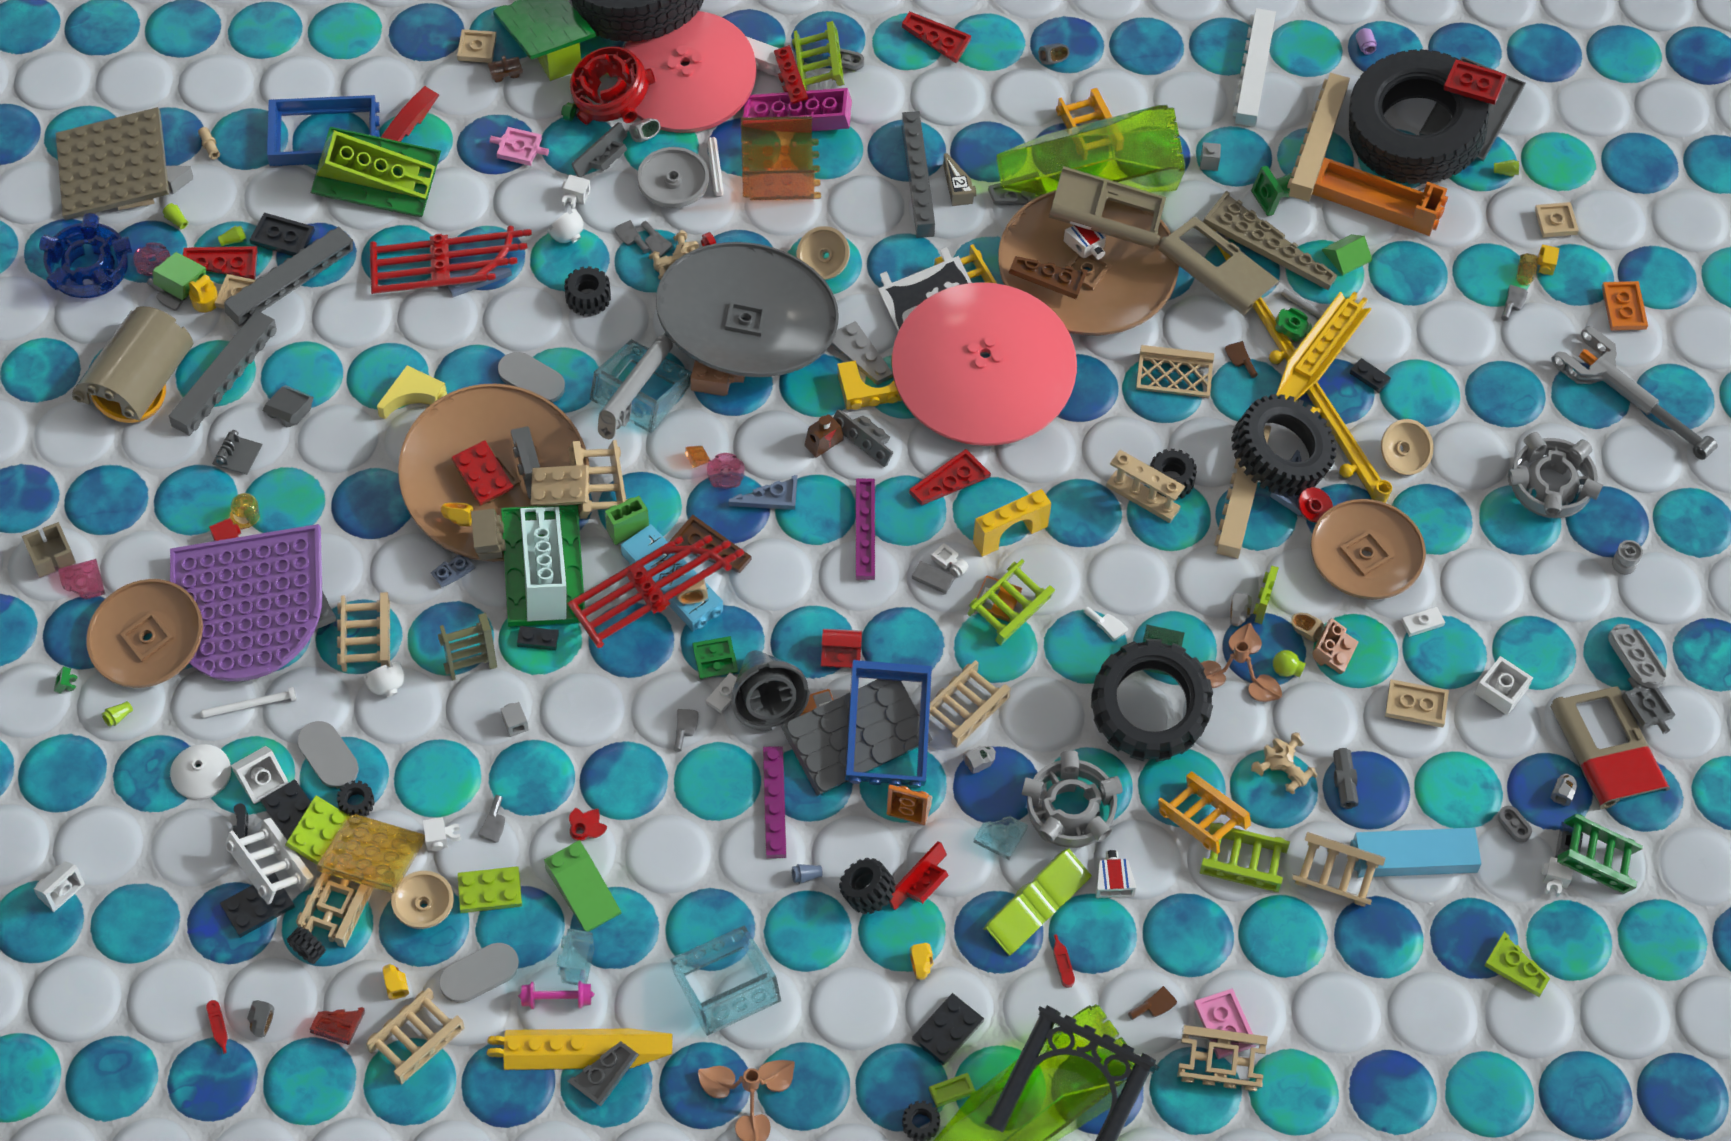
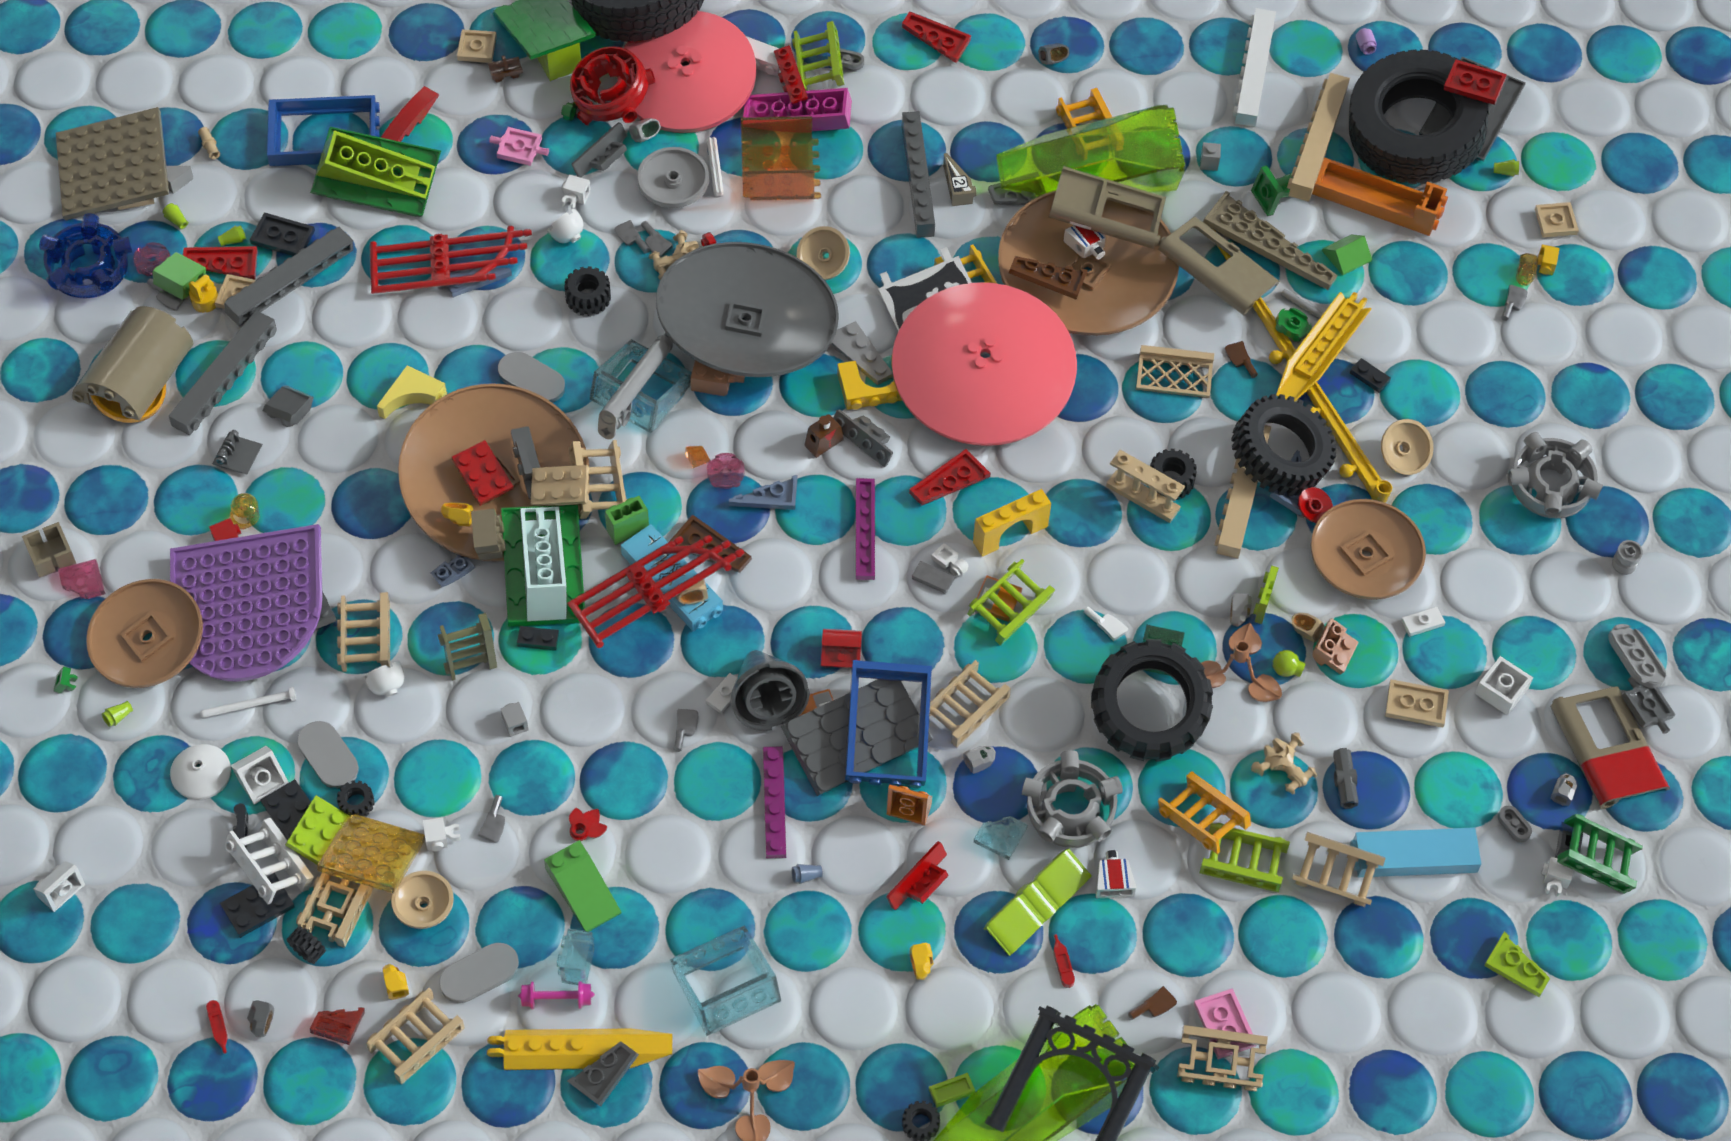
(489, 889): lime plate -> none
(715, 657): green slope -> none
(877, 892): black tyre -> none
(948, 1029): black plate -> none
(1605, 370): light grey piece -> none
(1624, 305): orange plate -> none

